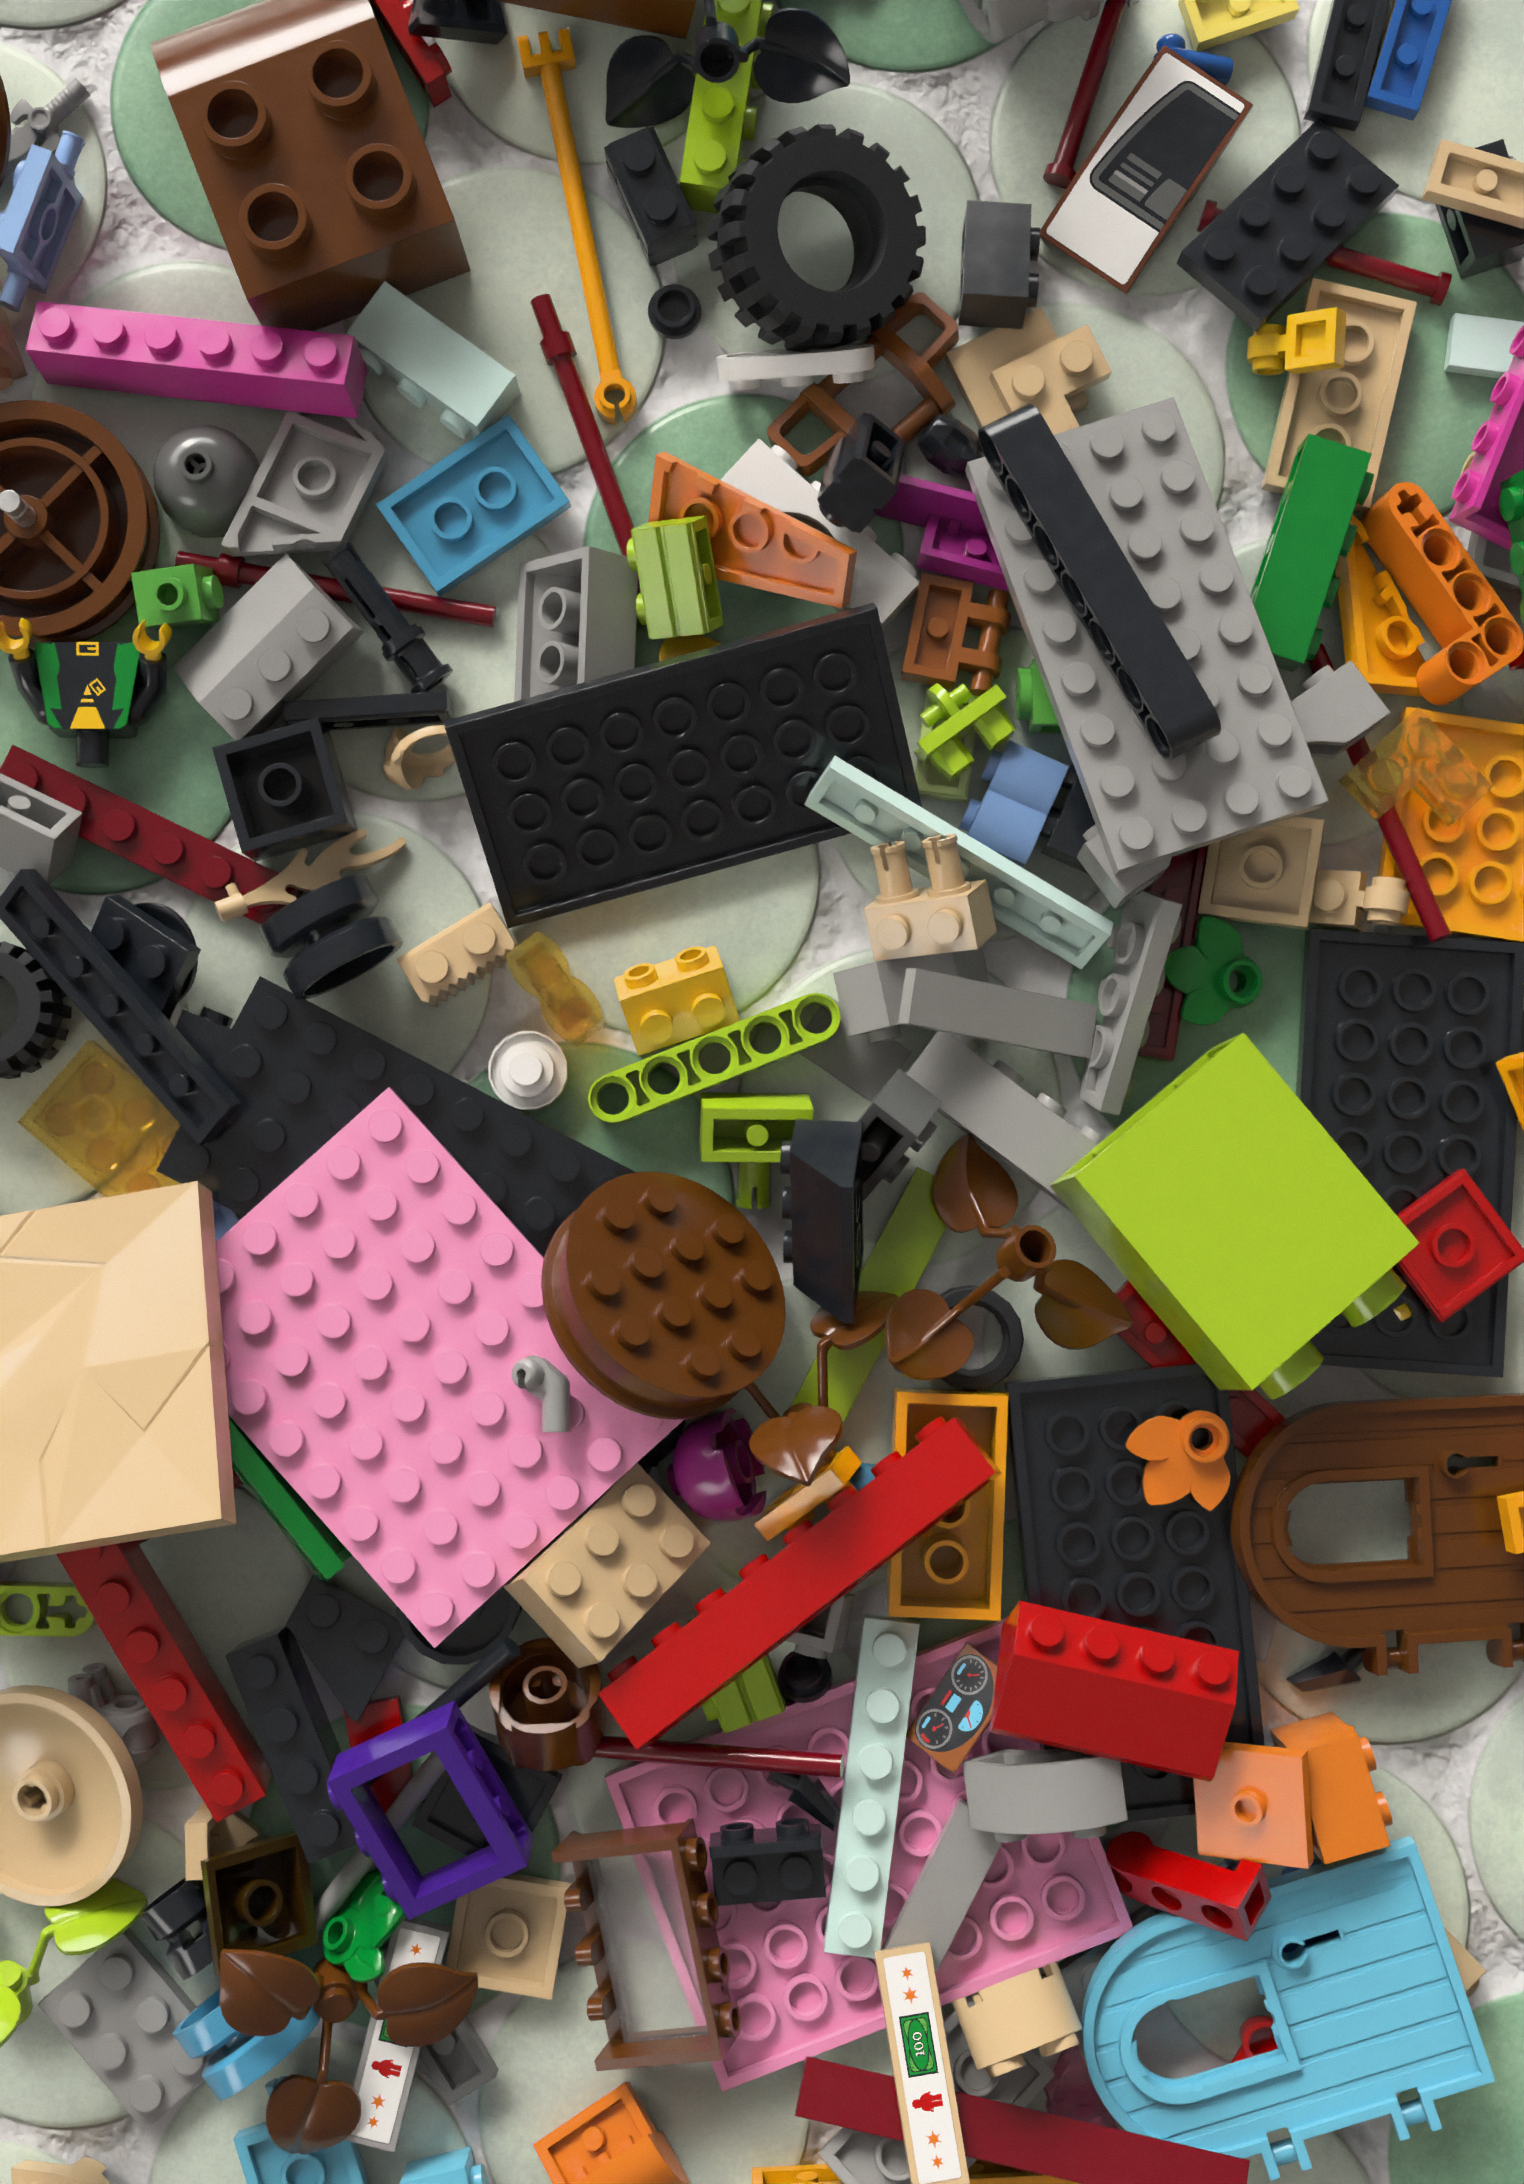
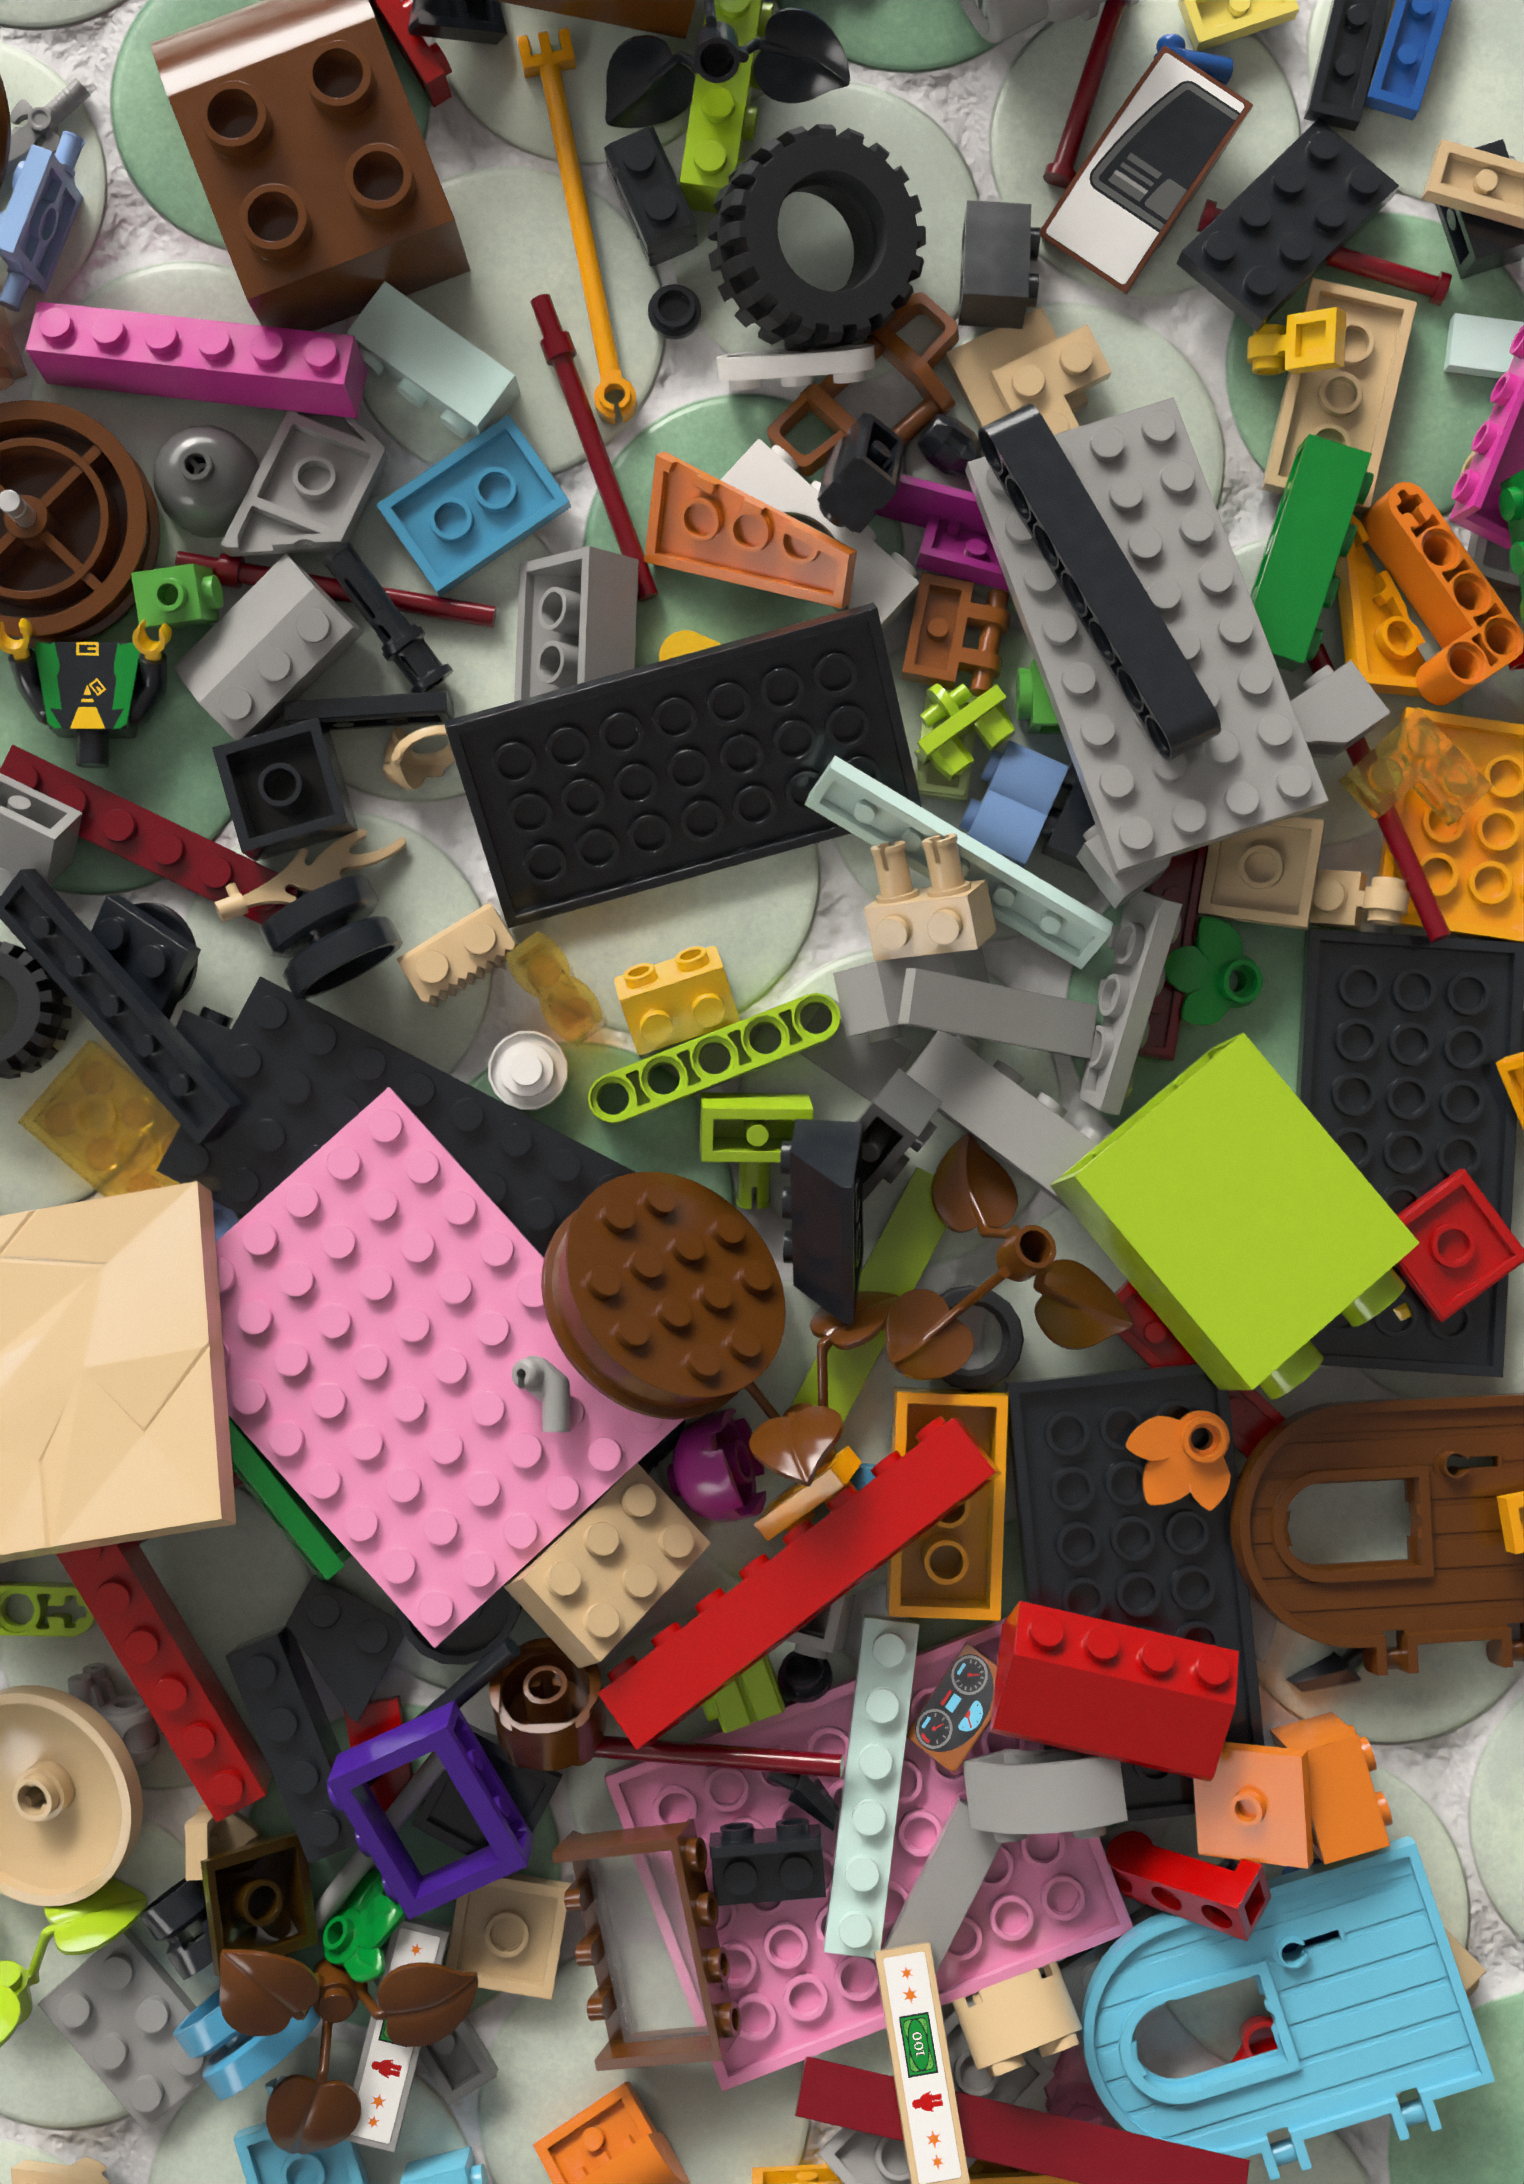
(675, 577): lime brick -> none

